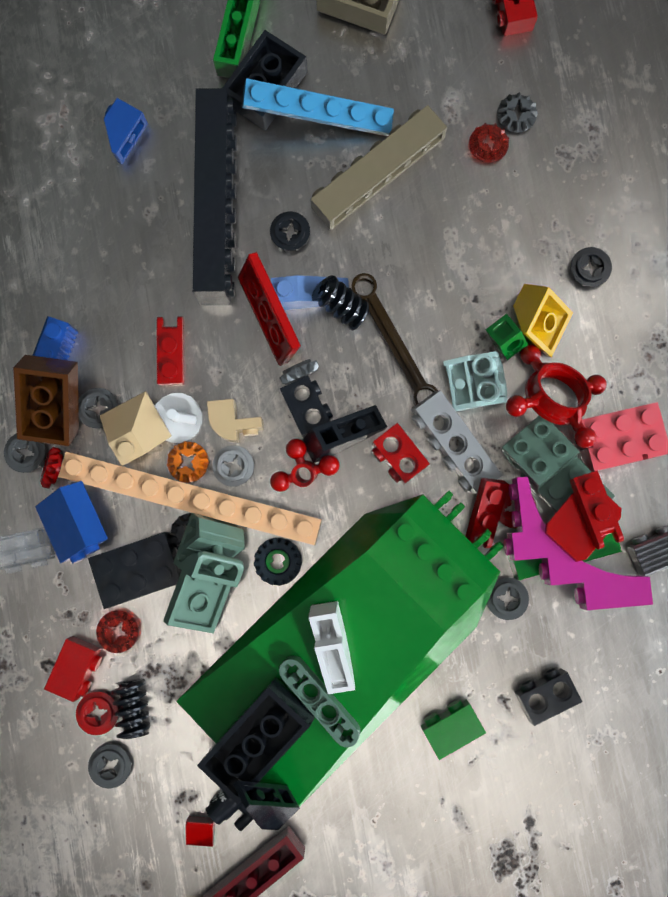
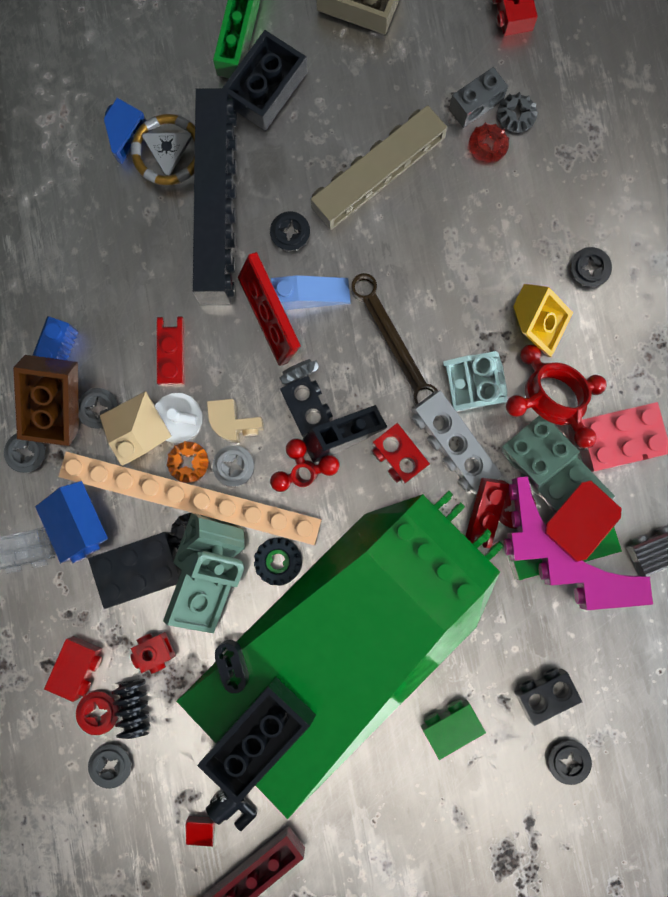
(51, 468): red gear -> none
(106, 636): clear red gear -> none
(160, 648): none -> red brick
(165, 147): none -> light grey piece
(226, 667): none -> black beam
(267, 803): black slope -> none
(315, 704): sand green beam -> none
(317, 107): dark azure plate -> none
(332, 647): white slope -> none
(341, 301): black piece -> none
(478, 97): none -> dark grey brick
(507, 336): green brick -> none
(514, 609): dark grey gear -> none
(576, 773): none -> black gear
(596, 508): red hinge -> none

